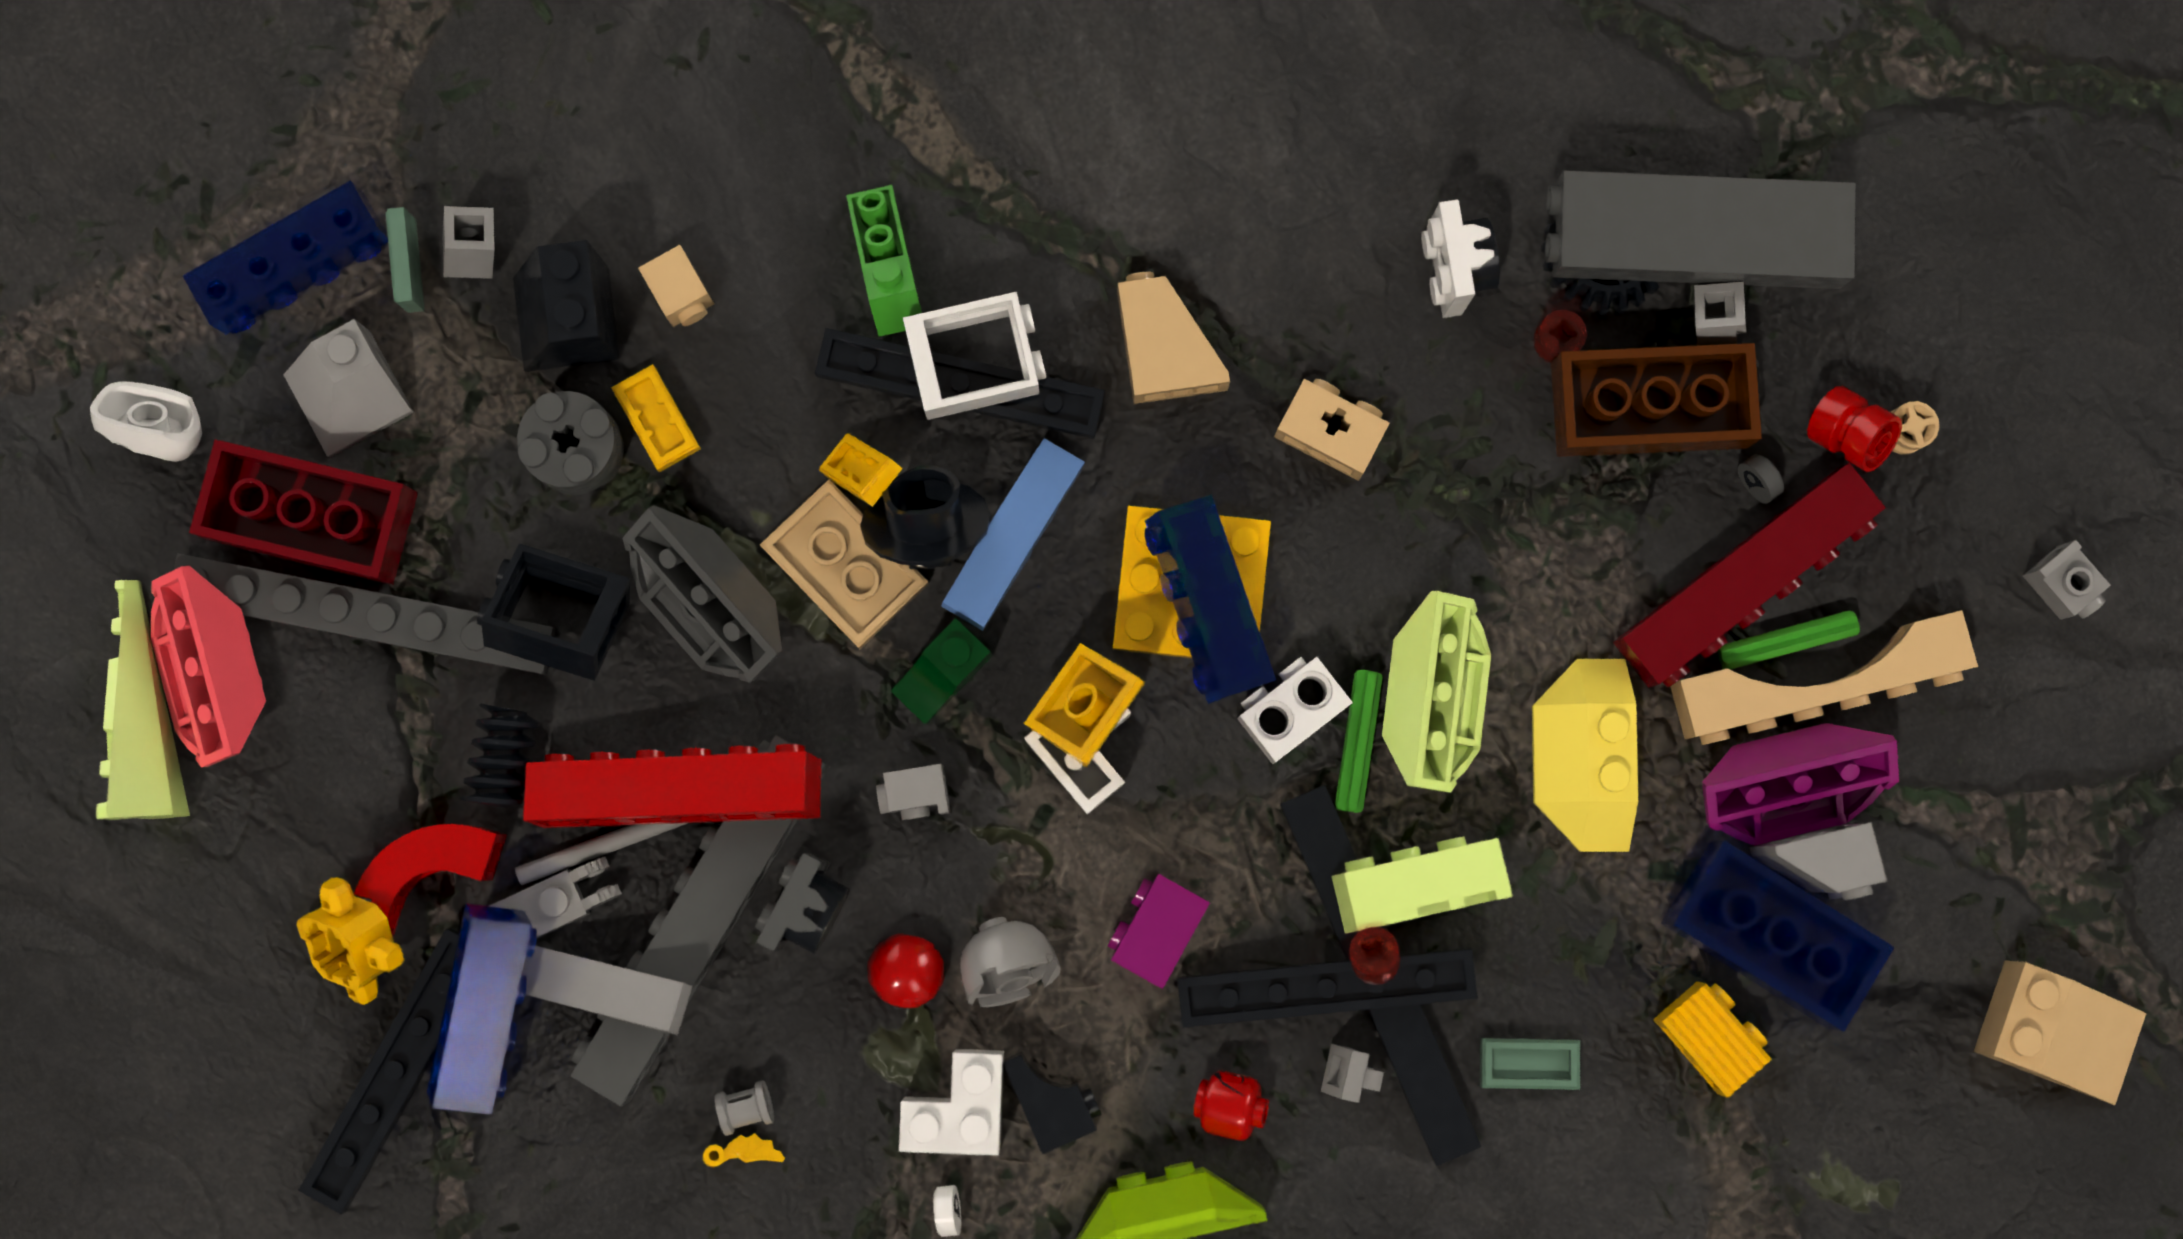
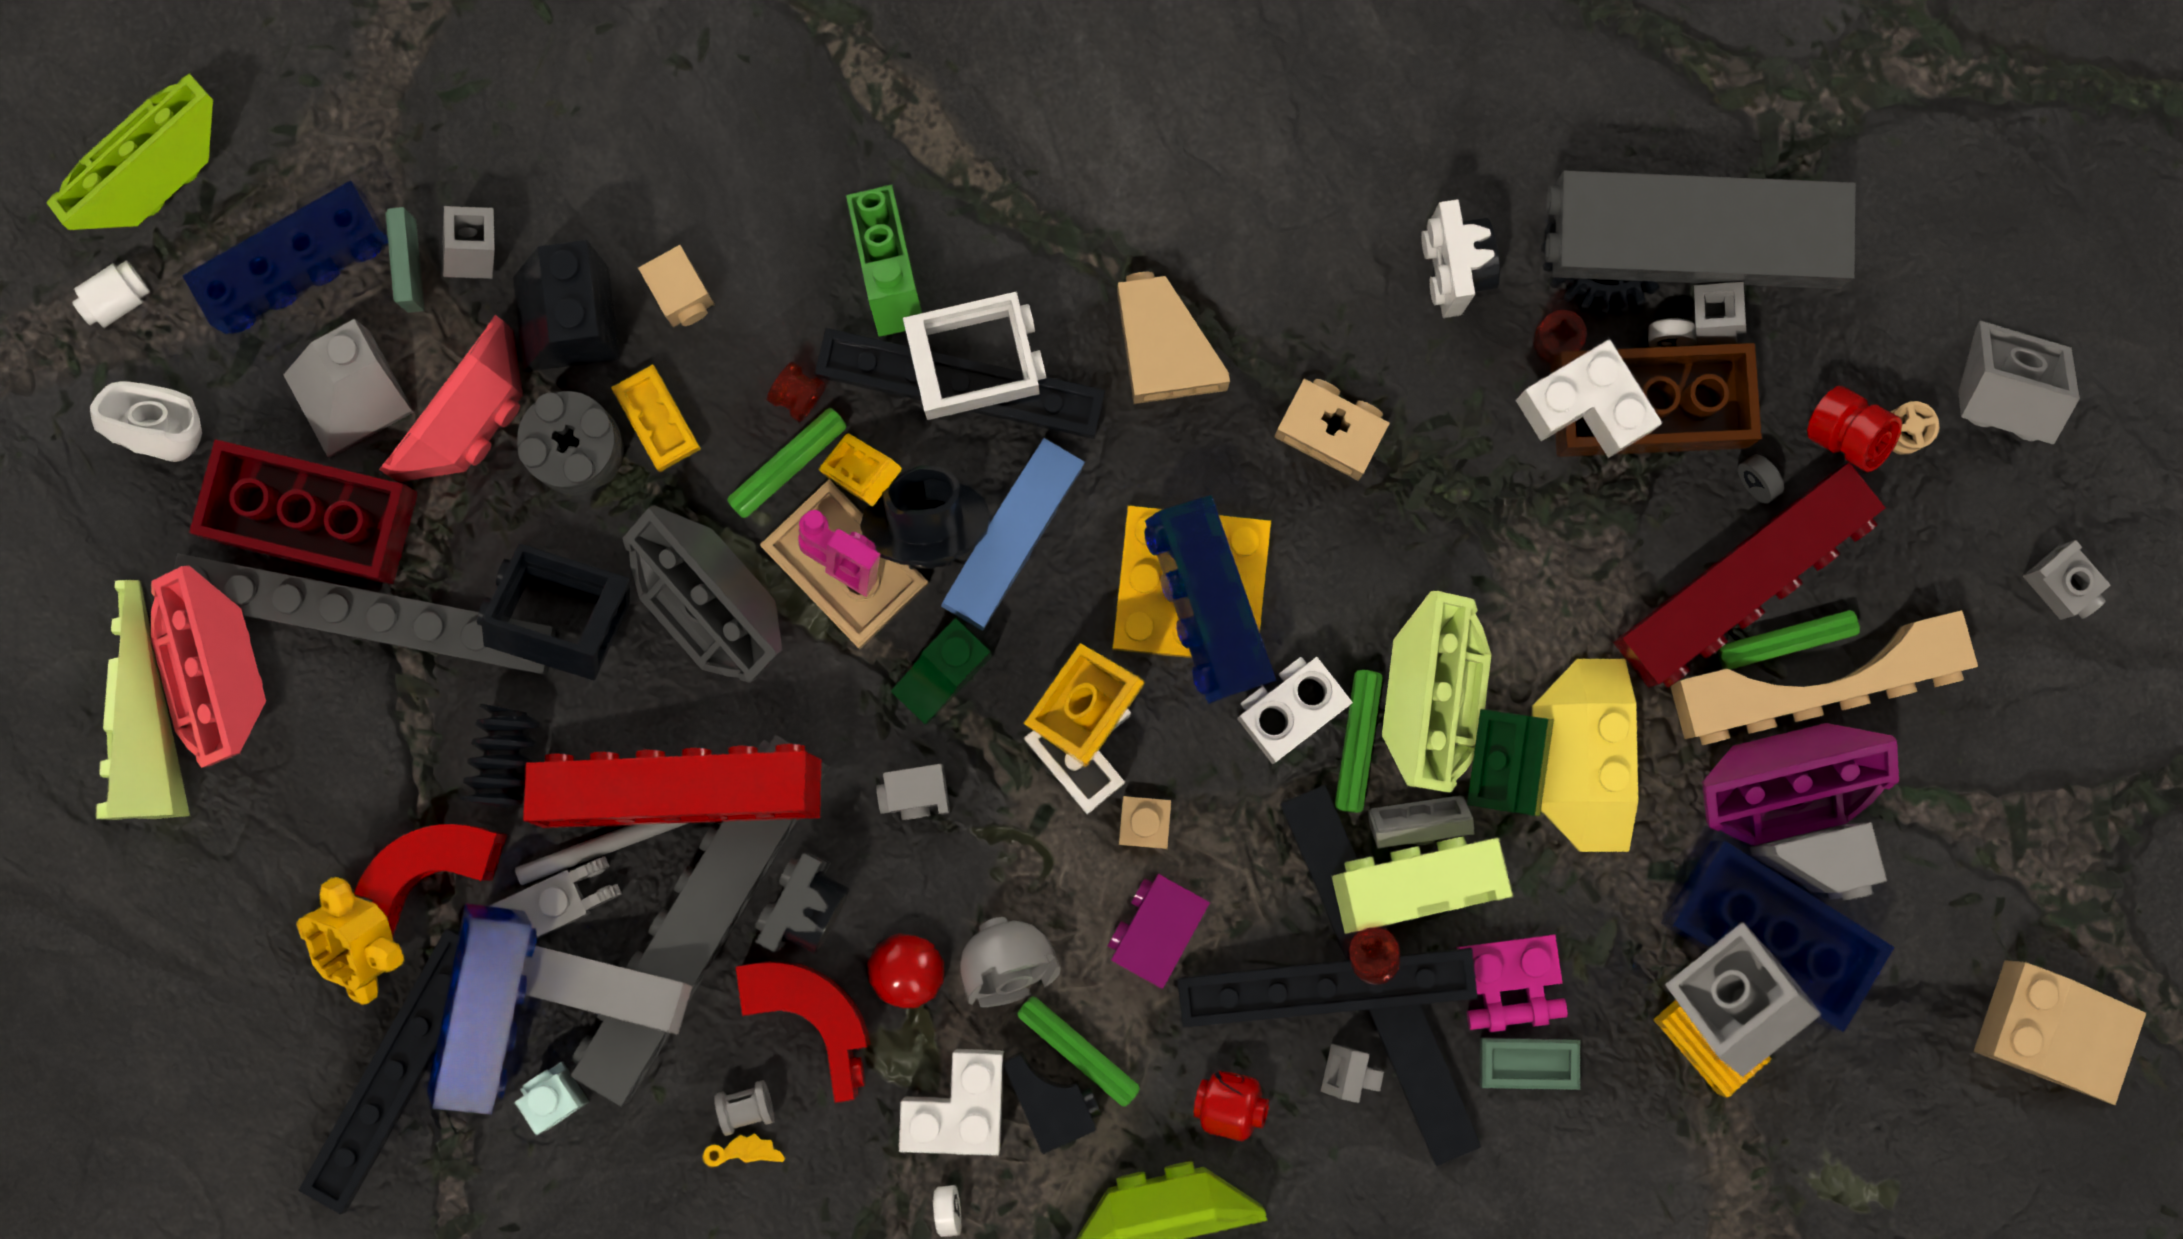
(110, 294): none -> white brick
(139, 161): none -> lime wedge
(464, 412): none -> coral wedge
(550, 1098): none -> light aqua brick
(787, 462): none -> bright green axle
(795, 392): none -> clear red wheel
(819, 1000): none -> red arch
(845, 556): none -> dark pink plate
(1078, 1051): none -> bright green axle
(1145, 822): none -> tan plate
(1420, 821): none -> light grey plate
(1510, 762): none -> dark green plate
(1514, 966): none -> dark pink plate
(1599, 391): none -> white brick
(1672, 333): none -> white tile
(1742, 1000): none -> light grey slope
(2018, 383): none -> light grey slope

